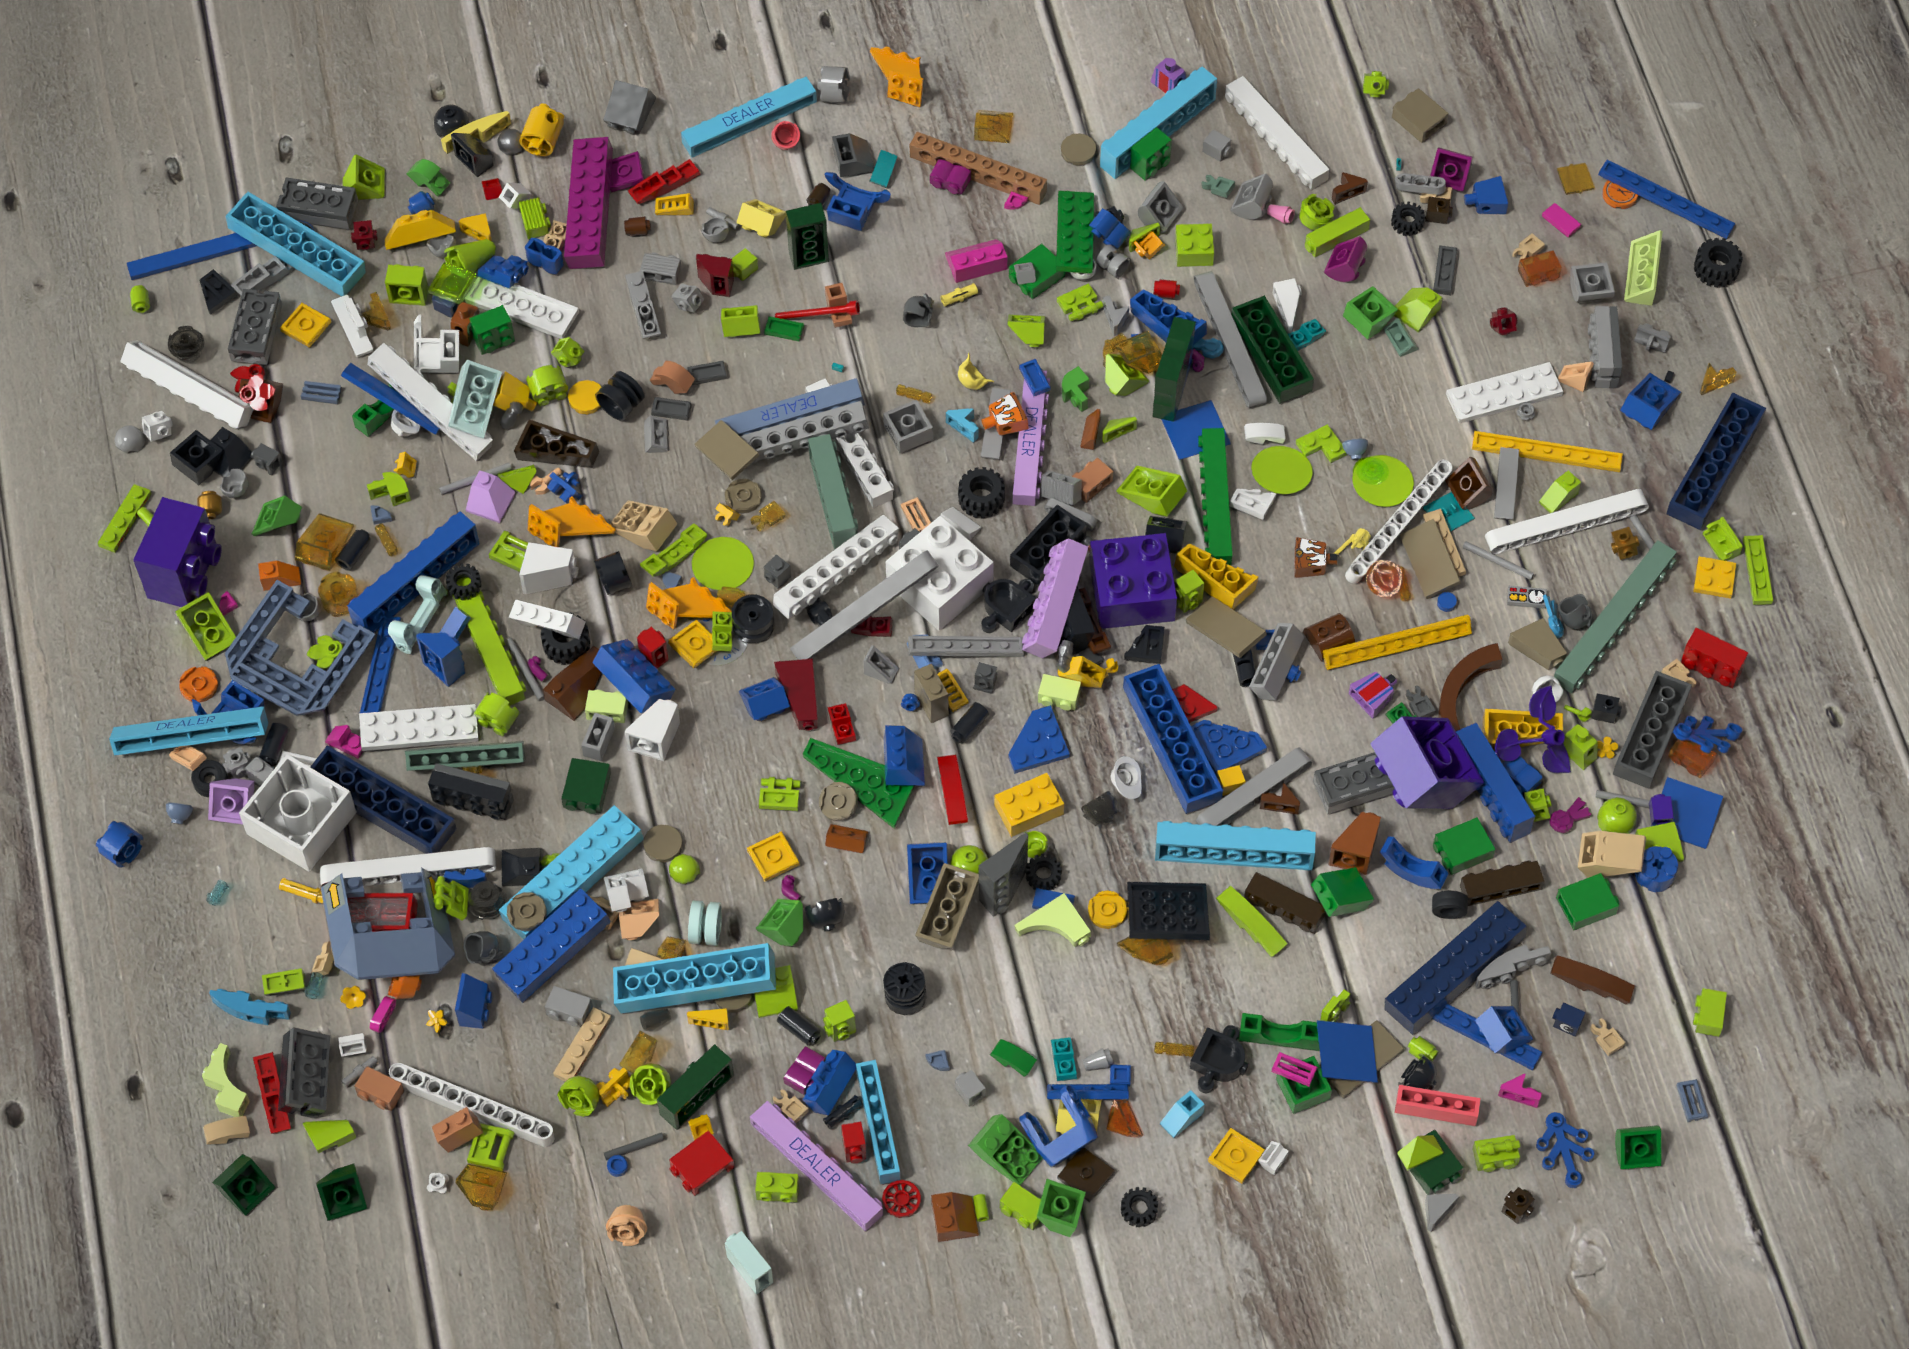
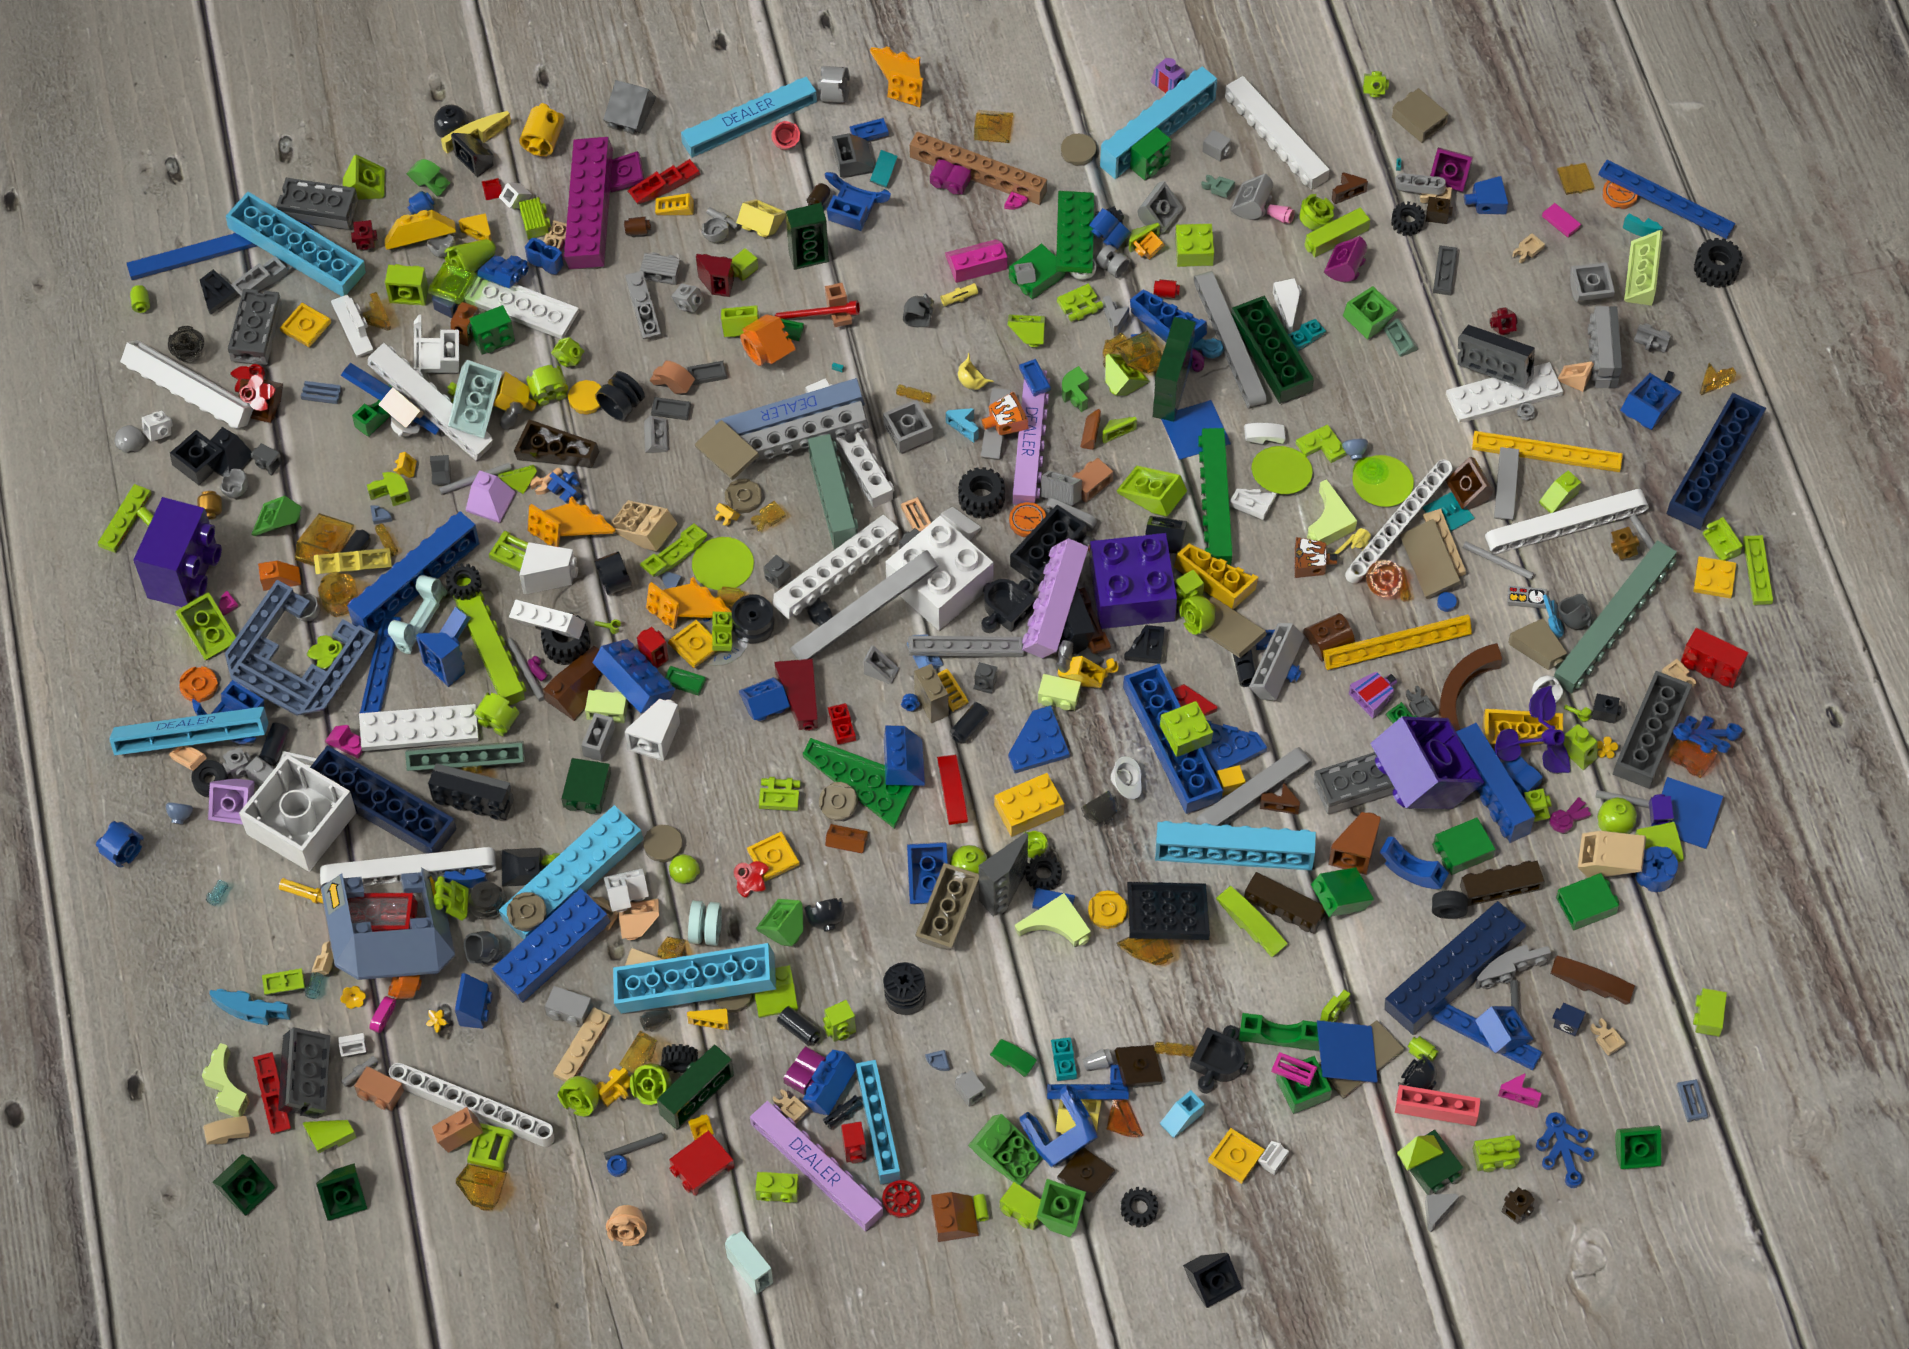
(352, 561): none -> light yellow slope
(400, 407): none -> panel
(437, 1177): white plate -> none
(440, 469): none -> dark grey panel
(509, 141): flat silver hair -> none
(615, 622): none -> lime hand
(678, 1057): none -> black tyre
(685, 680): none -> green tile
(751, 879): none -> red plate
(766, 340): none -> orange piece
(788, 888): magenta arm -> none
(870, 130): none -> blue plate
(875, 627): dark red slope -> none
(1025, 518): none -> orange tile
(1138, 1065): none -> dark brown plate
(1186, 729): none -> lime brick
(1198, 614): none -> lime cylinder
(1212, 1277): none -> black slope
(1335, 520): none -> yellowish green arch
(1418, 307): lime slope -> none
(1496, 356): none -> dark grey piece
(1539, 268): clear orange brick -> none
(1636, 226): none -> teal slope

